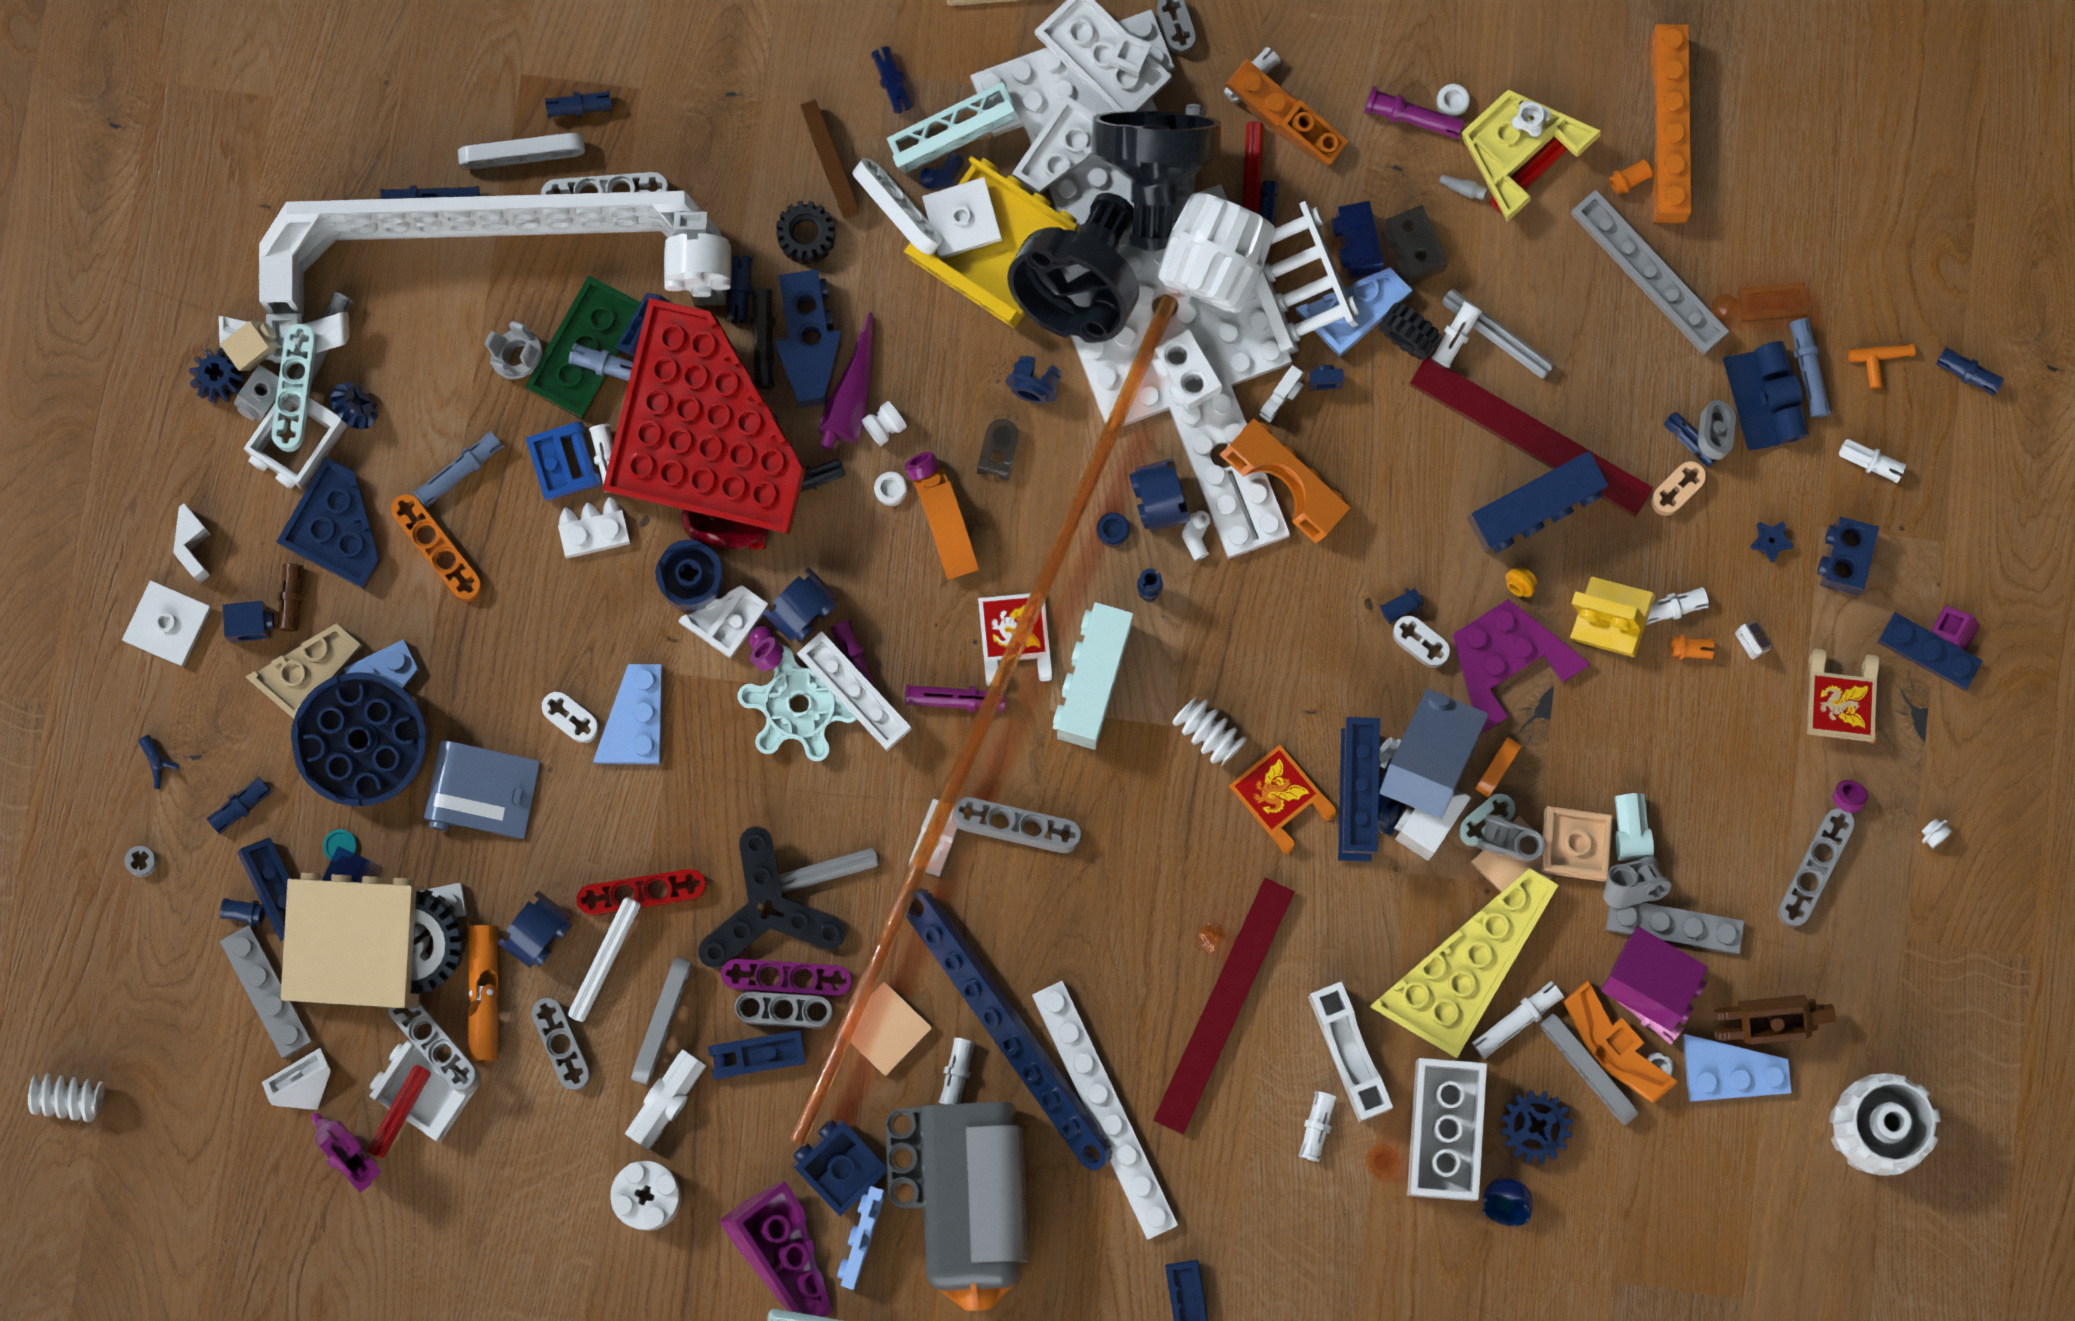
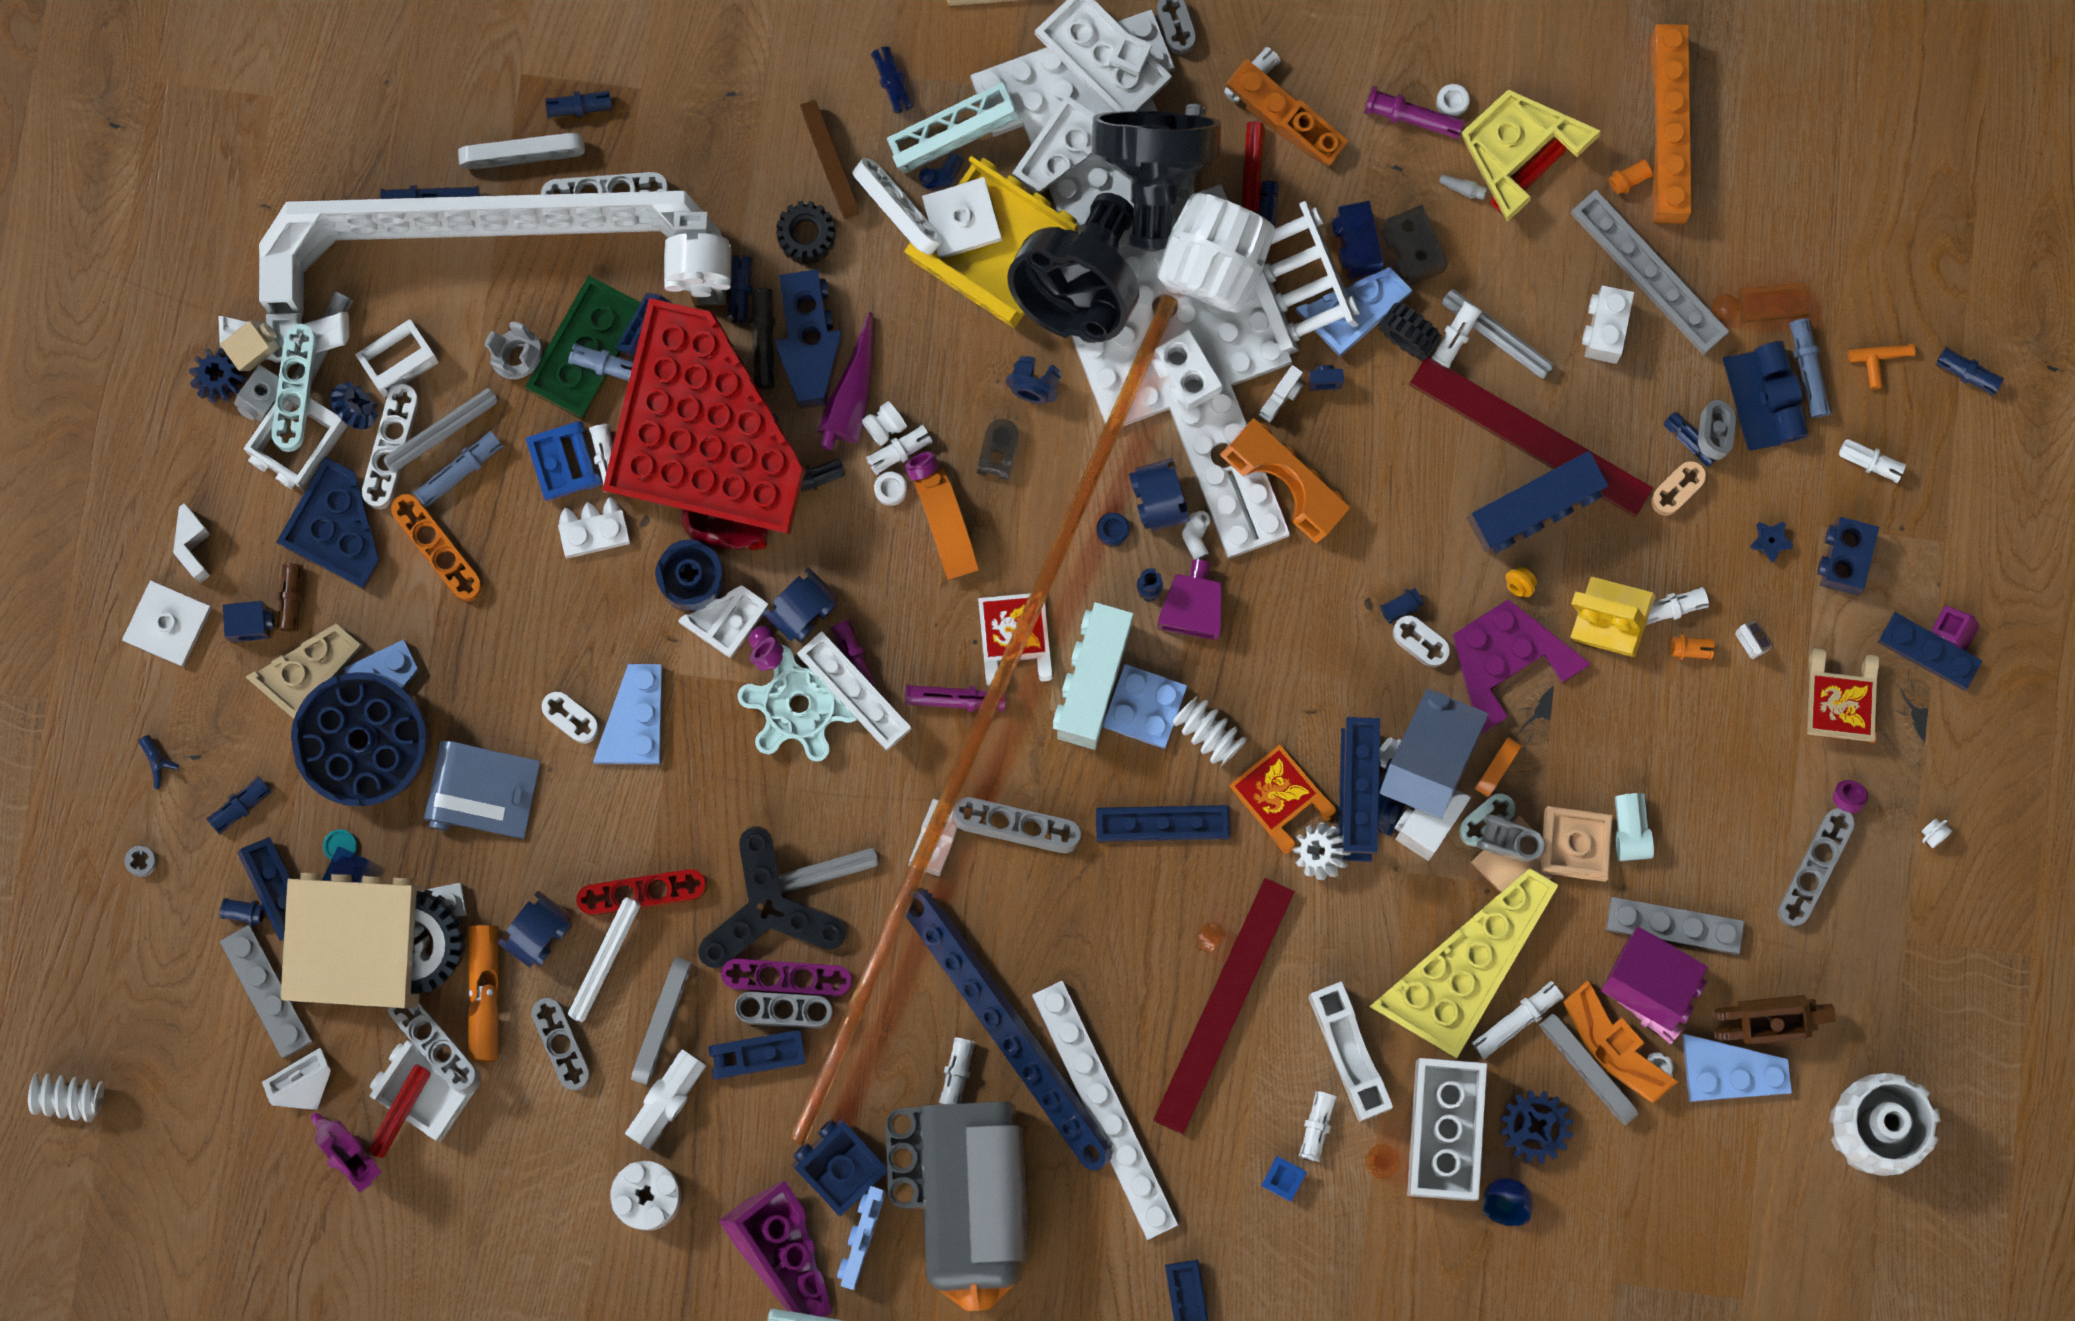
(384, 445): none -> white beam
(404, 370): none -> white tile
(440, 430): none -> light grey axle
(888, 1029): light nougat tile -> none
(899, 449): none -> white pin
(1144, 706): none -> light blue plate
(1162, 823): none -> dark blue tile
(1193, 604): none -> magenta torso
(1283, 1179): none -> blue plate
(1321, 864): none -> white gear
(1527, 110): white plate -> none
(1608, 325): none -> white brick
(1635, 883): light grey piece -> none

